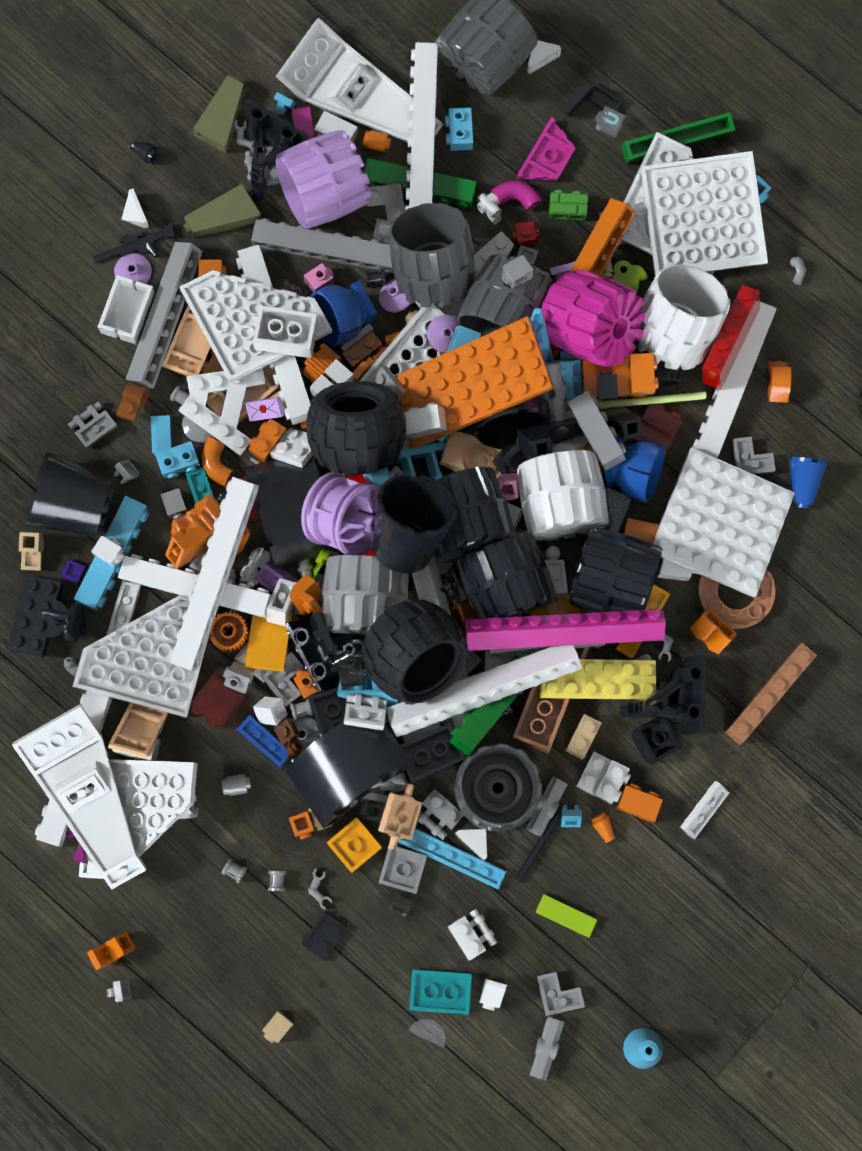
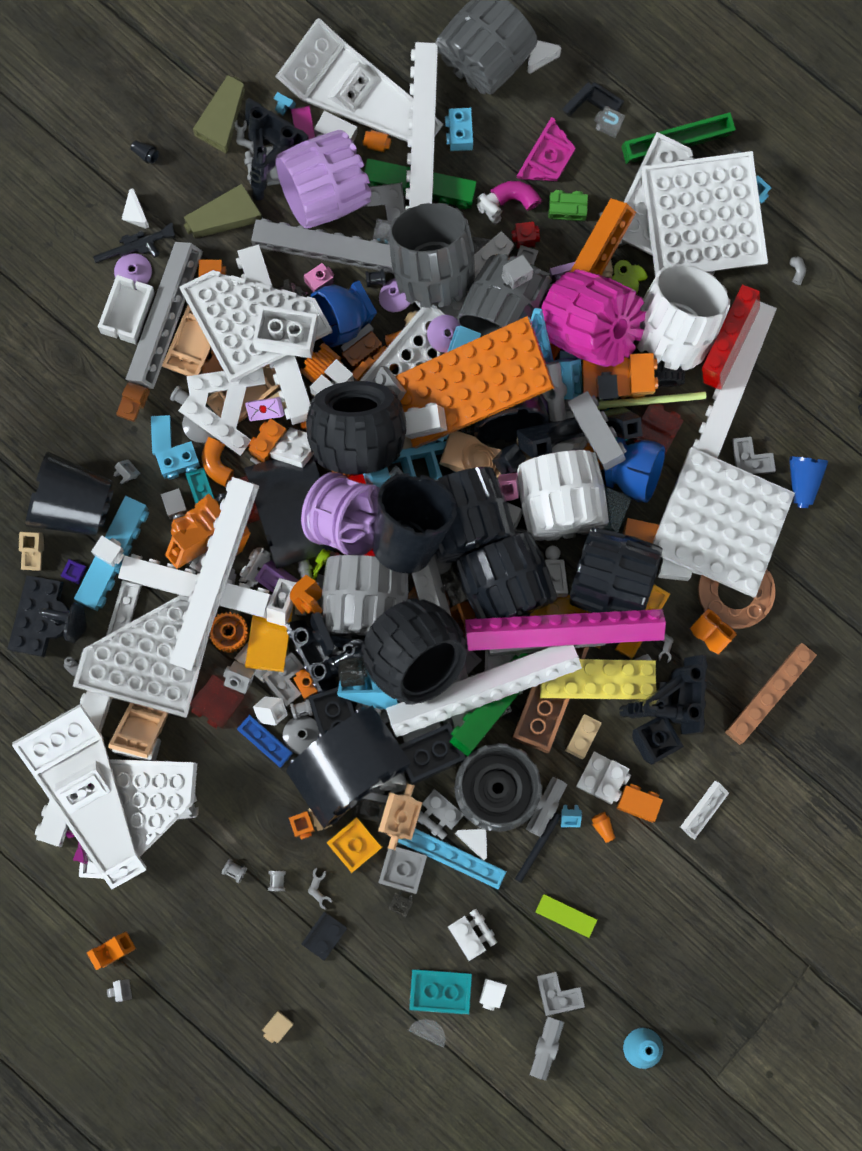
(96, 428): light grey plate -> none
(236, 785): light grey brick -> none
(287, 733): reddish brown plate -> none
(365, 716): white plate -> none
(779, 381): orange brick -> none

